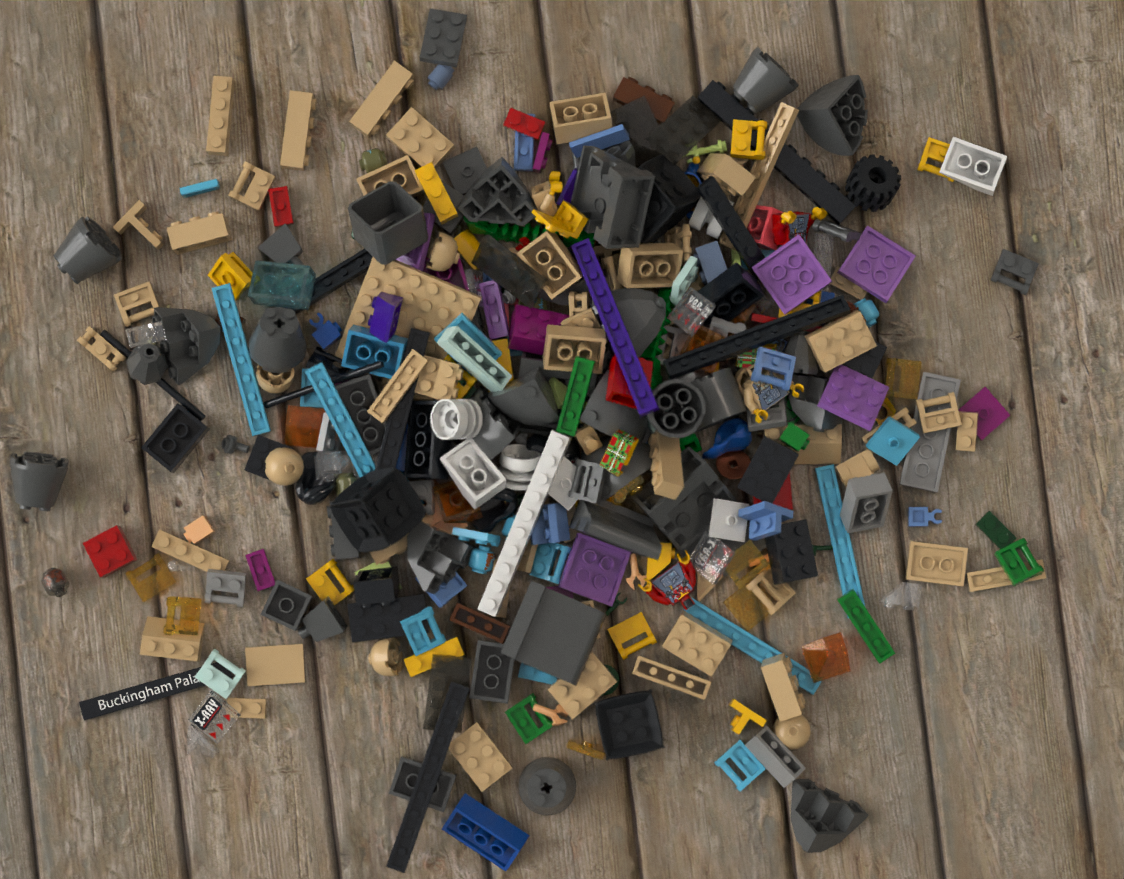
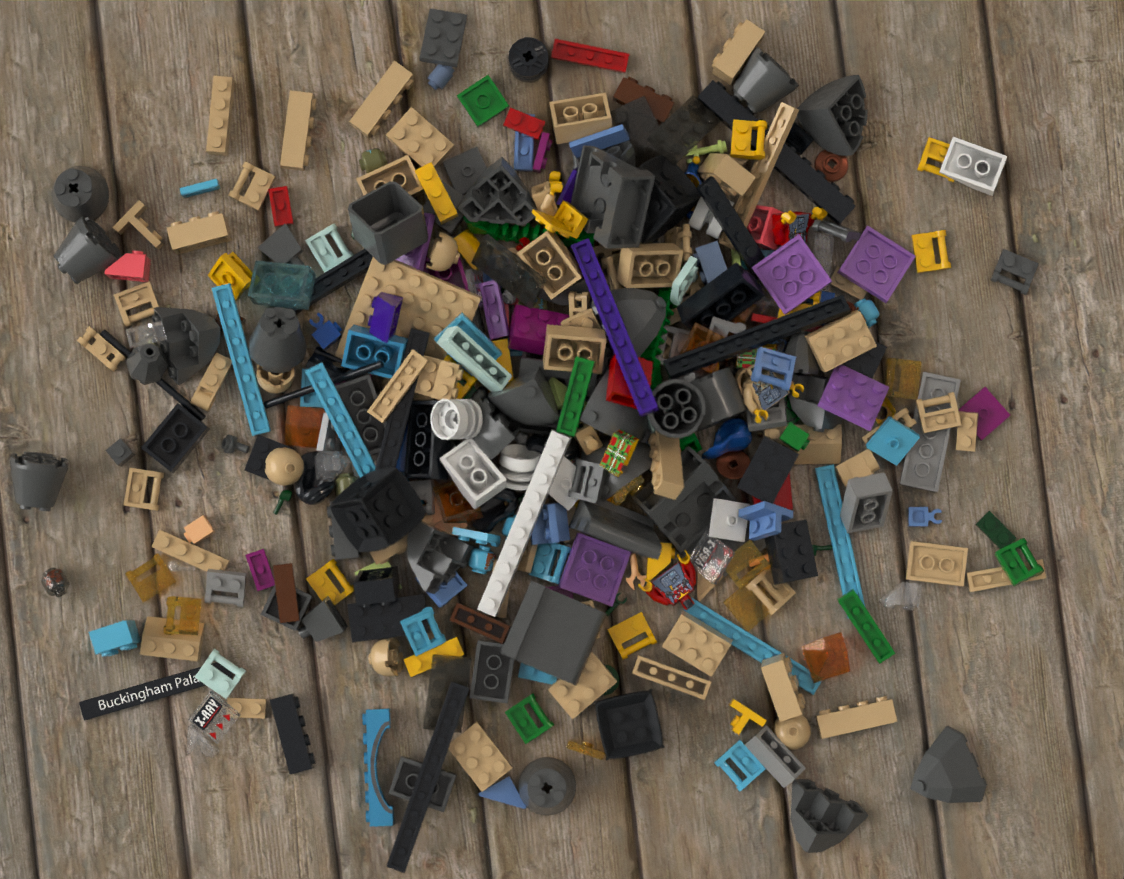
(88, 201): none -> dark grey cone
(110, 551): red brick -> none
(115, 637): none -> medium azure brick
(120, 452): none -> dark grey brick
(130, 267): none -> coral slope
(137, 488): none -> tan plate
(211, 382): none -> tan plate
(275, 665): tan tile -> none
(285, 495): none -> dark green hand
(286, 593): none -> reddish brown tile
(292, 734): none -> black brick
(323, 251): none -> light aqua plate
(376, 723): none -> dark azure arch
(482, 101): none -> green plate
(485, 832): blue slope -> none
(504, 792): none -> medium blue tile
(531, 70): none -> black wheel
(552, 713): light nougat bar -> none
(590, 56): none -> red plate
(691, 311): clear tile -> none
(737, 51): none -> tan brick
(799, 139): none -> black plate
(832, 174): none -> copper piece
(856, 718): none -> tan brick
(873, 183): black wheel -> none
(924, 251): none -> yellow plate
(949, 771): none -> dark grey brick

